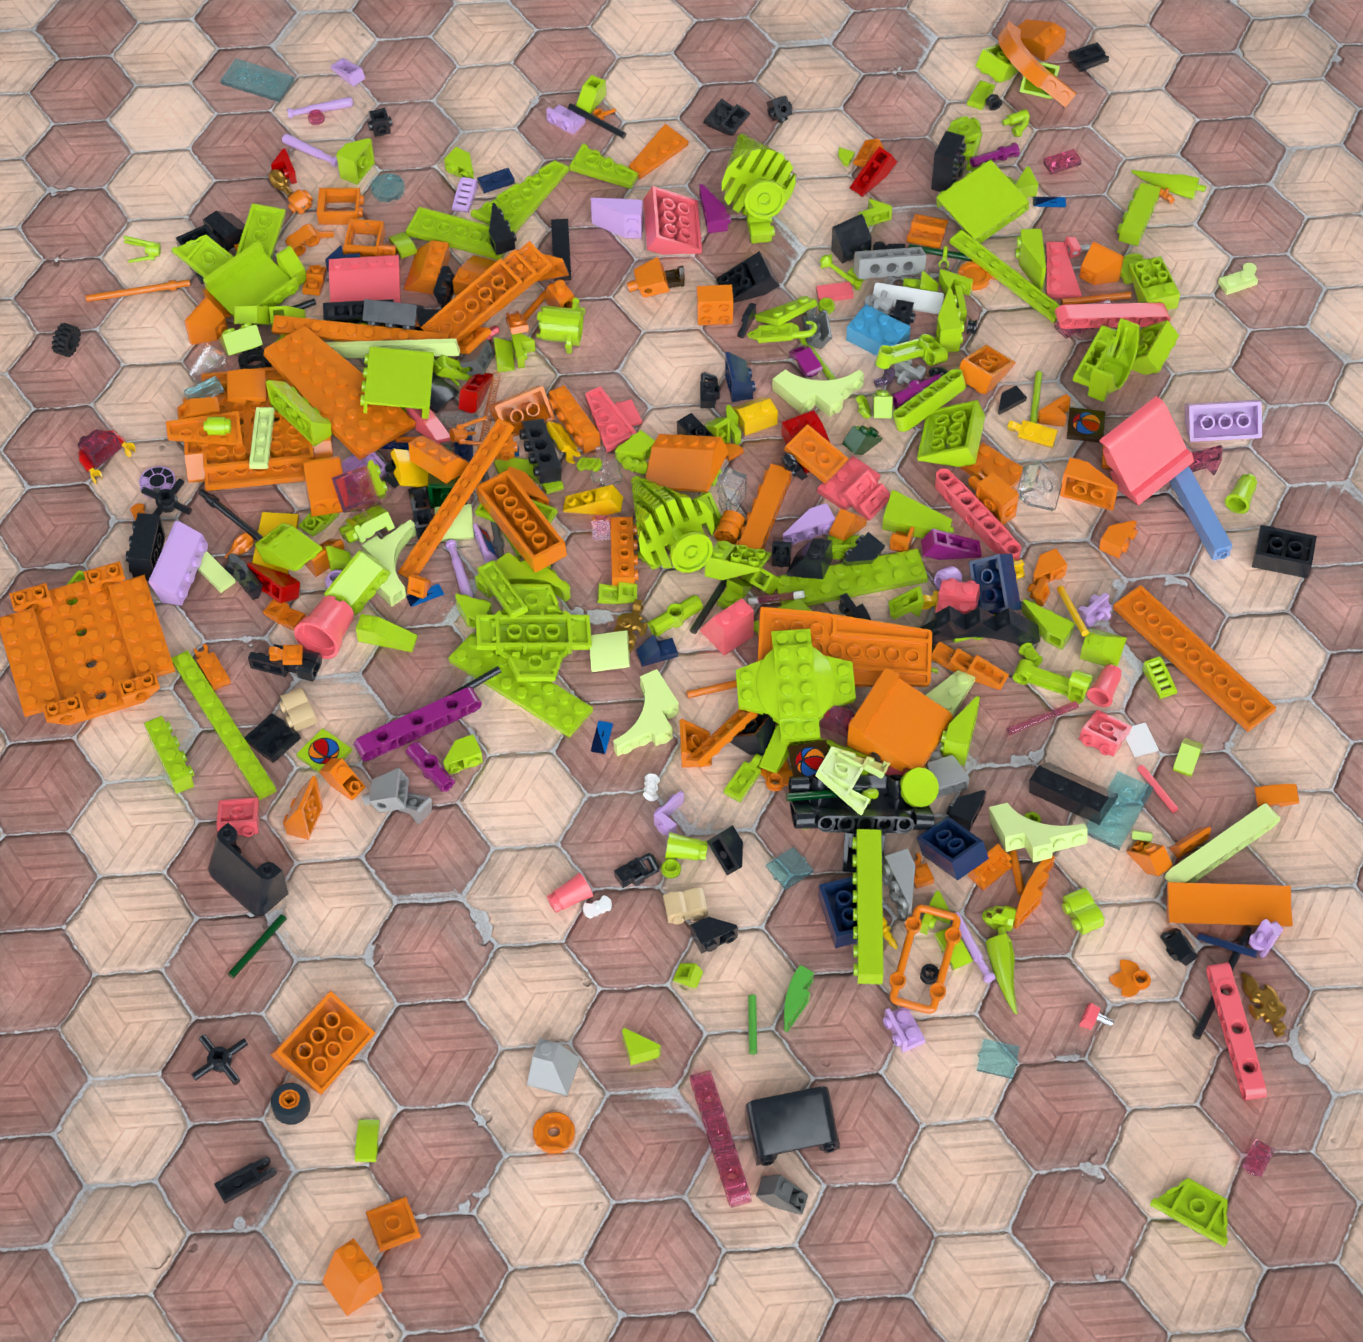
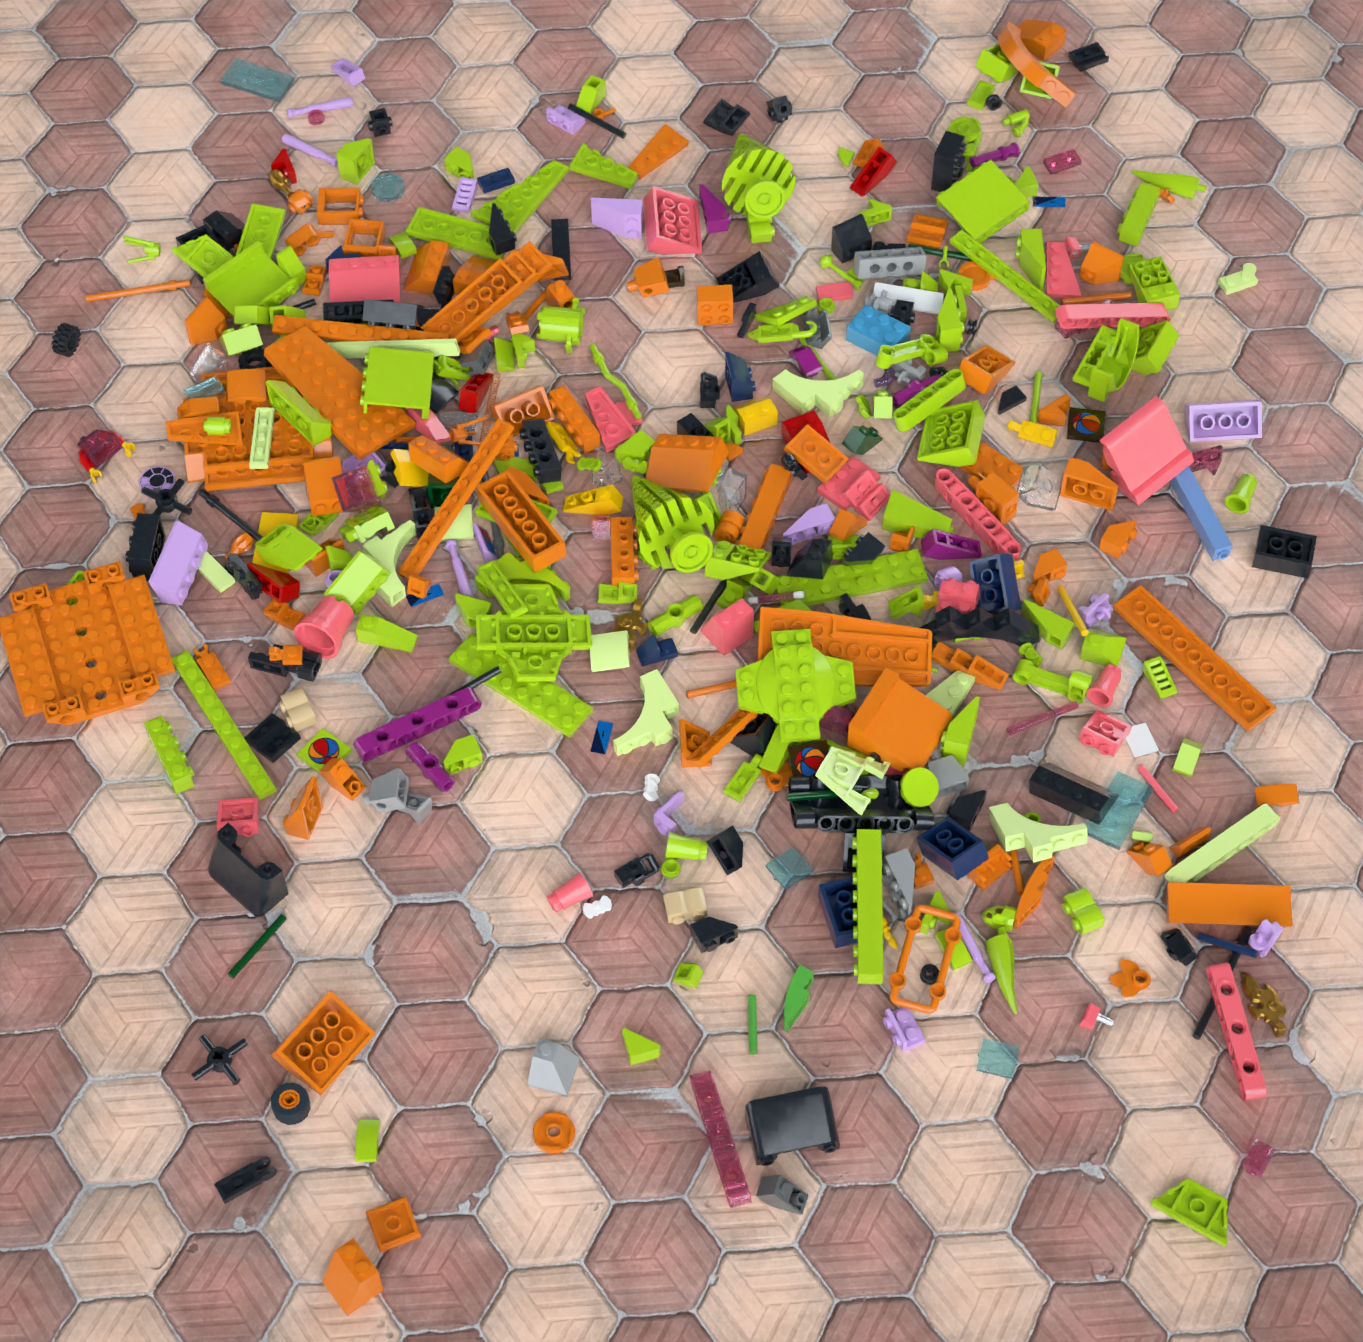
(630, 401): none -> lime bar

